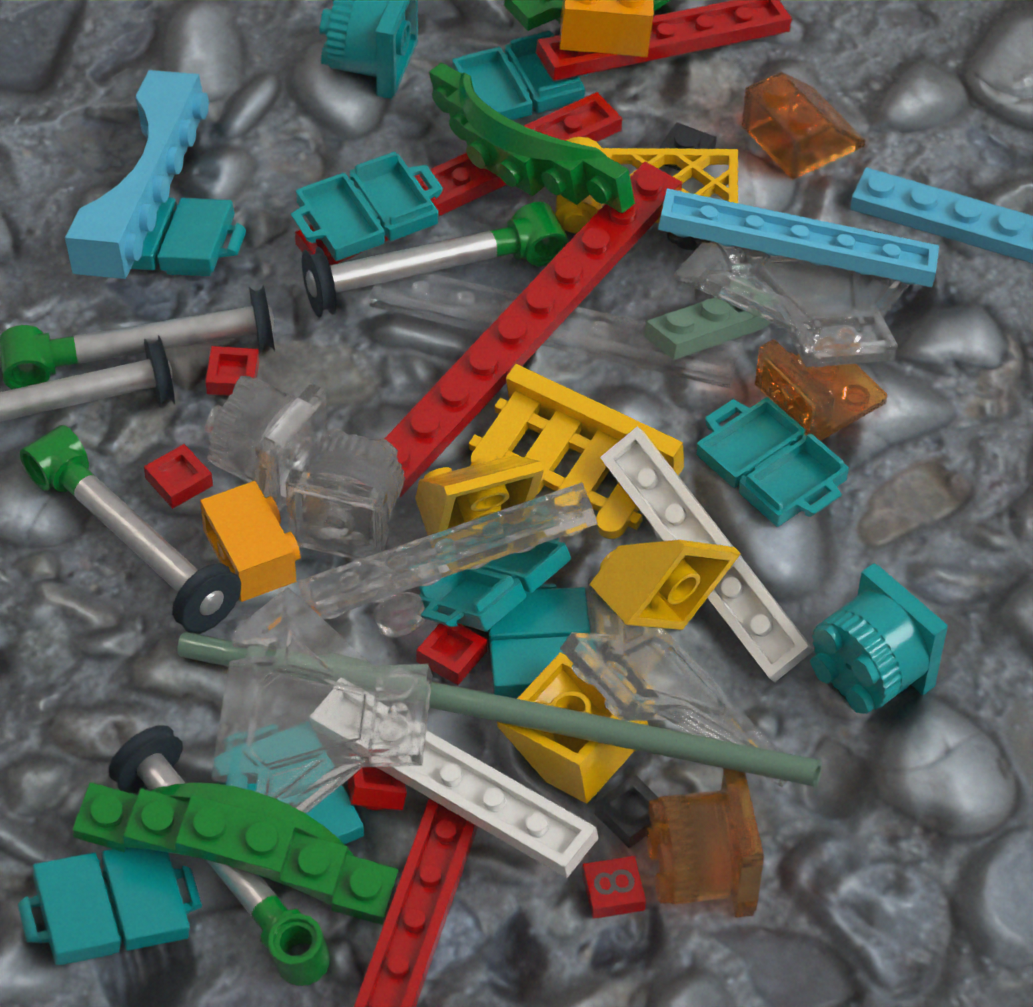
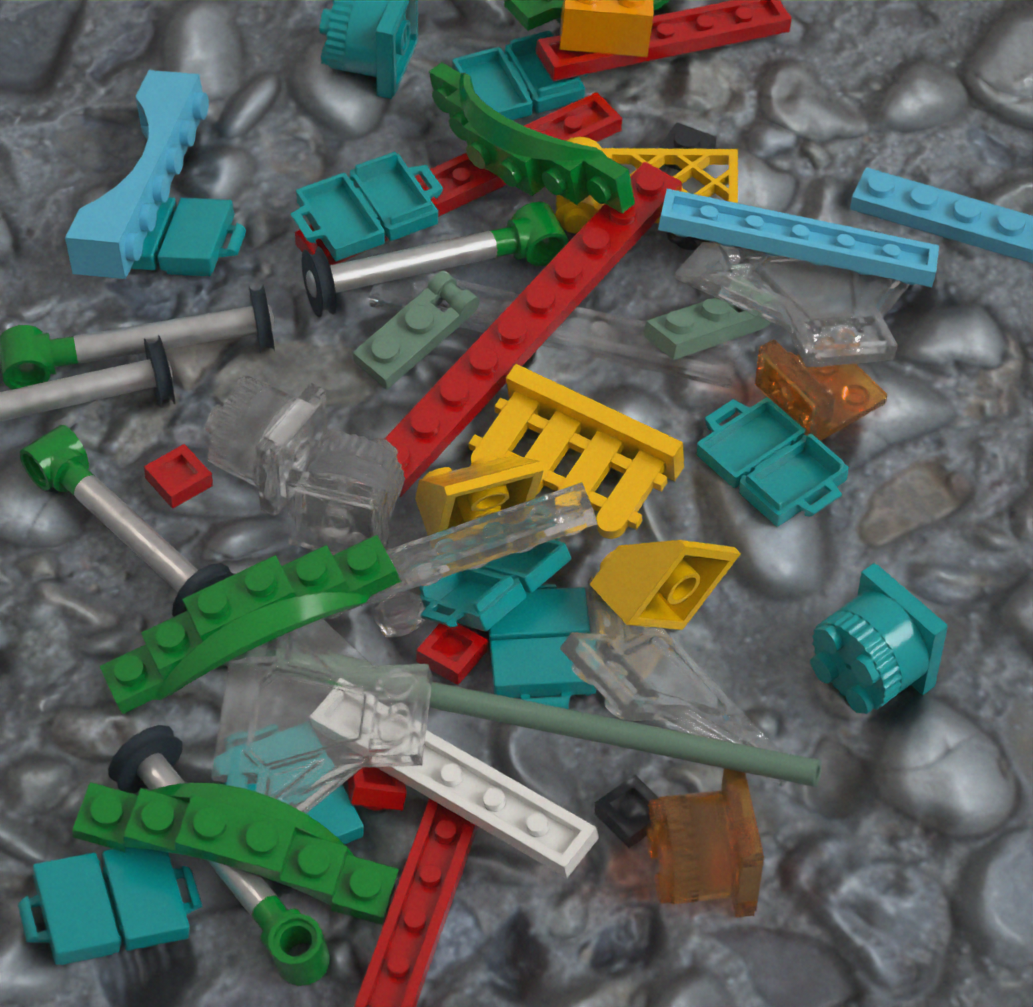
(227, 366): red plate -> none
(244, 615): none -> green piece
(249, 539): light orange brick -> none
(415, 330): none -> sand green plate
(565, 761): yellow slope -> none
(613, 887): red tile -> none
(679, 516): white plate -> none
(796, 125): clear orange slope -> none

